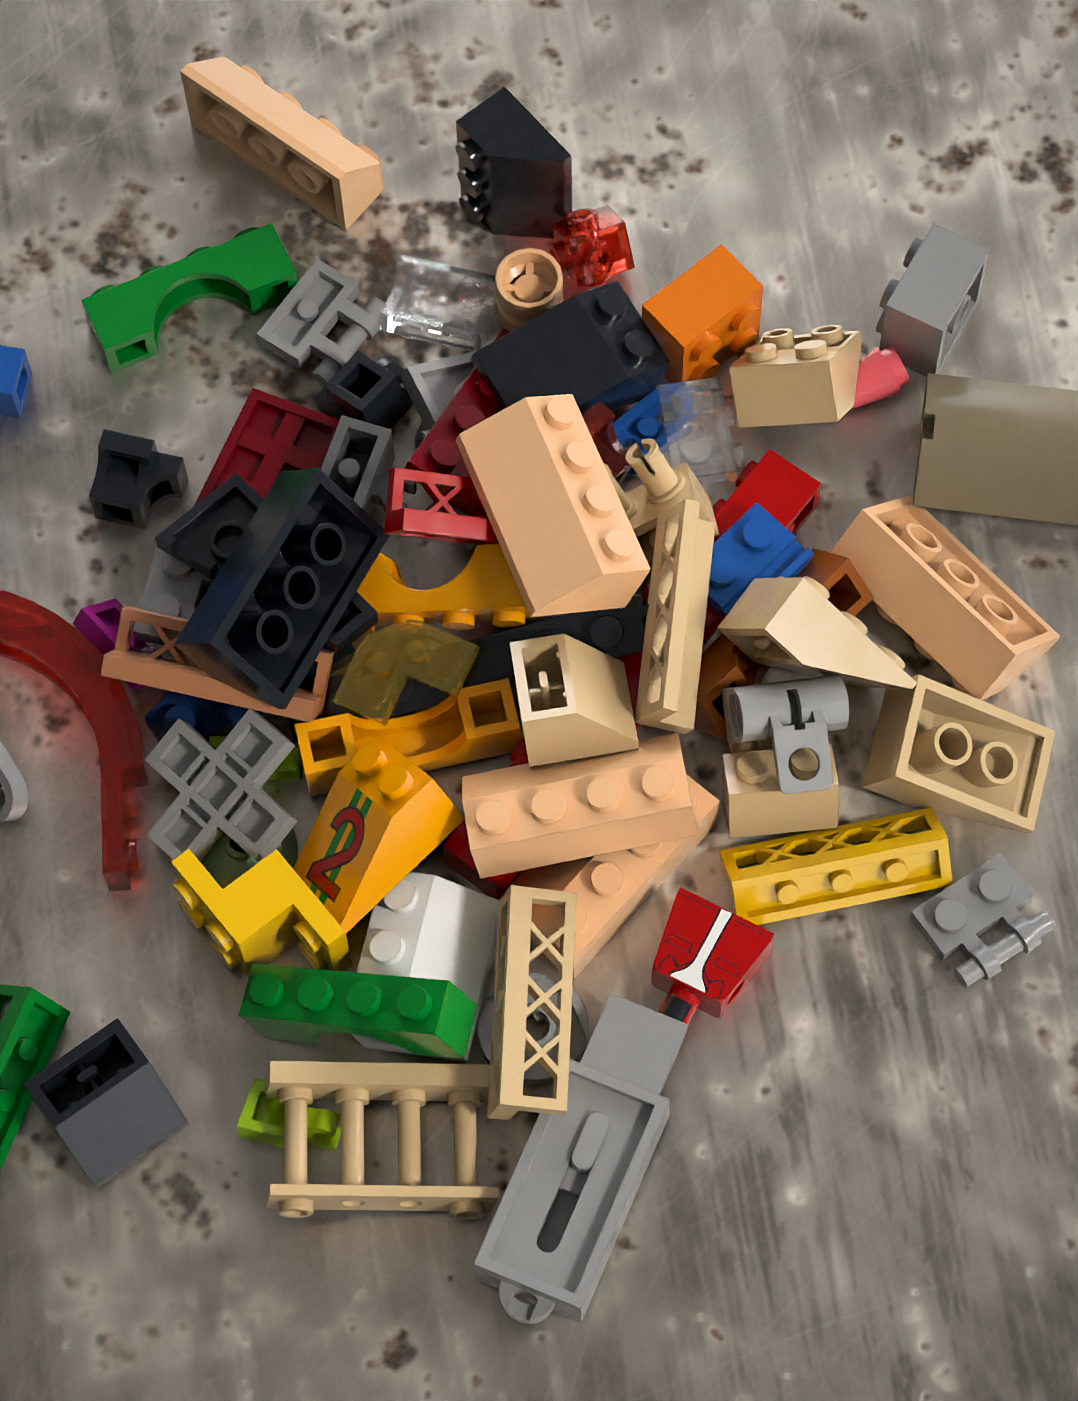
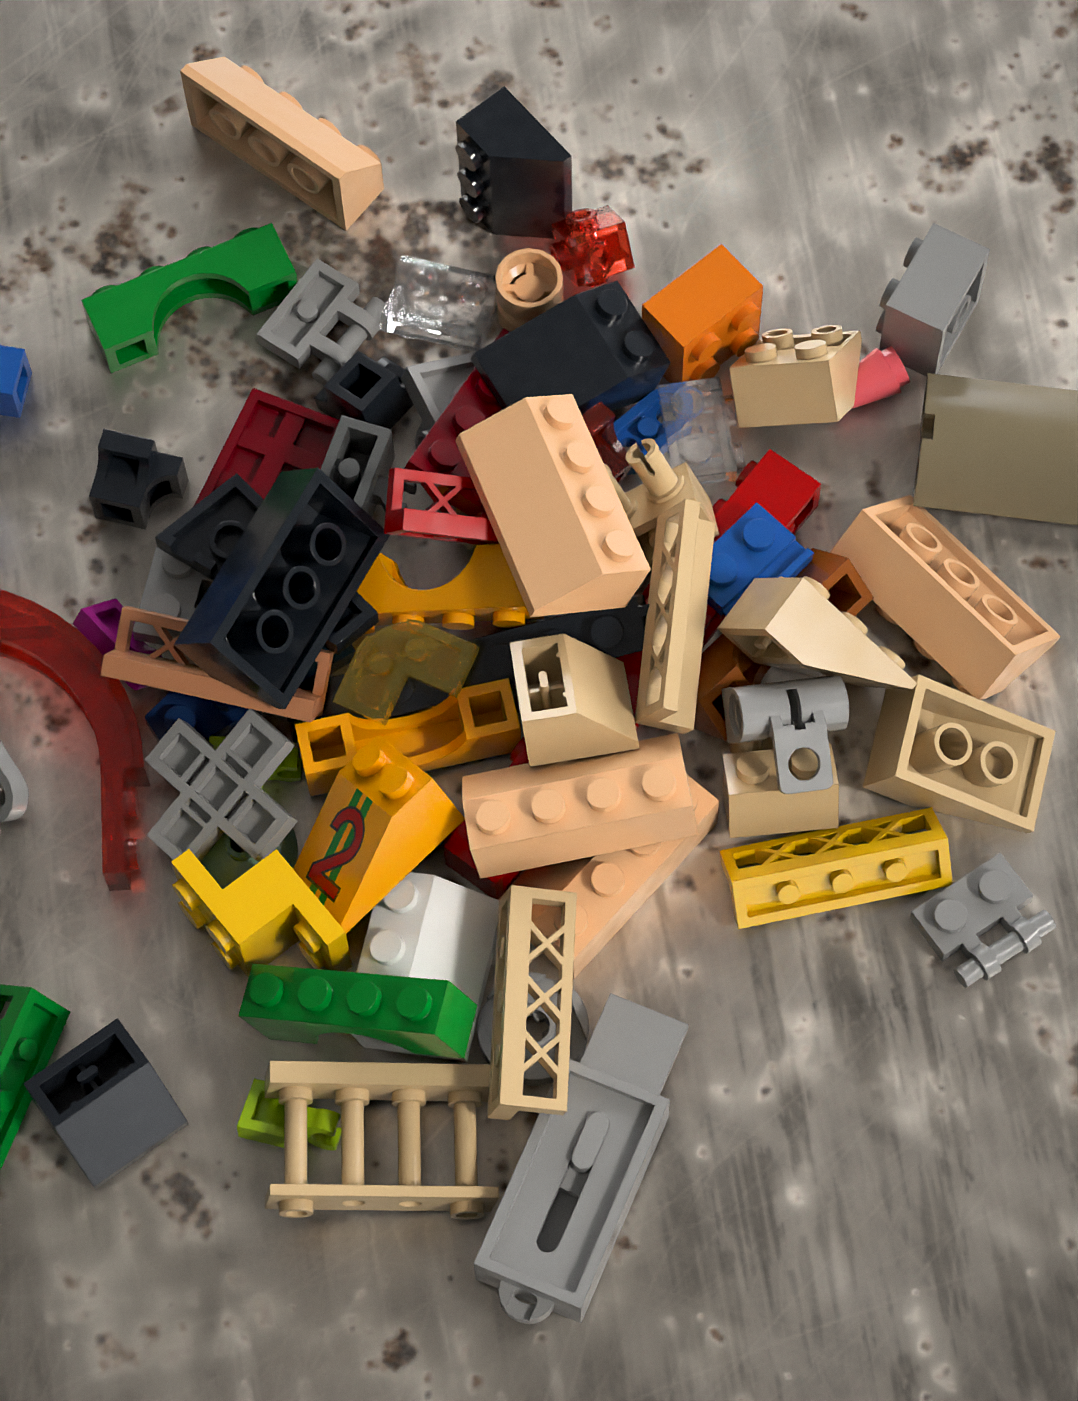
(706, 957): red torso -> none

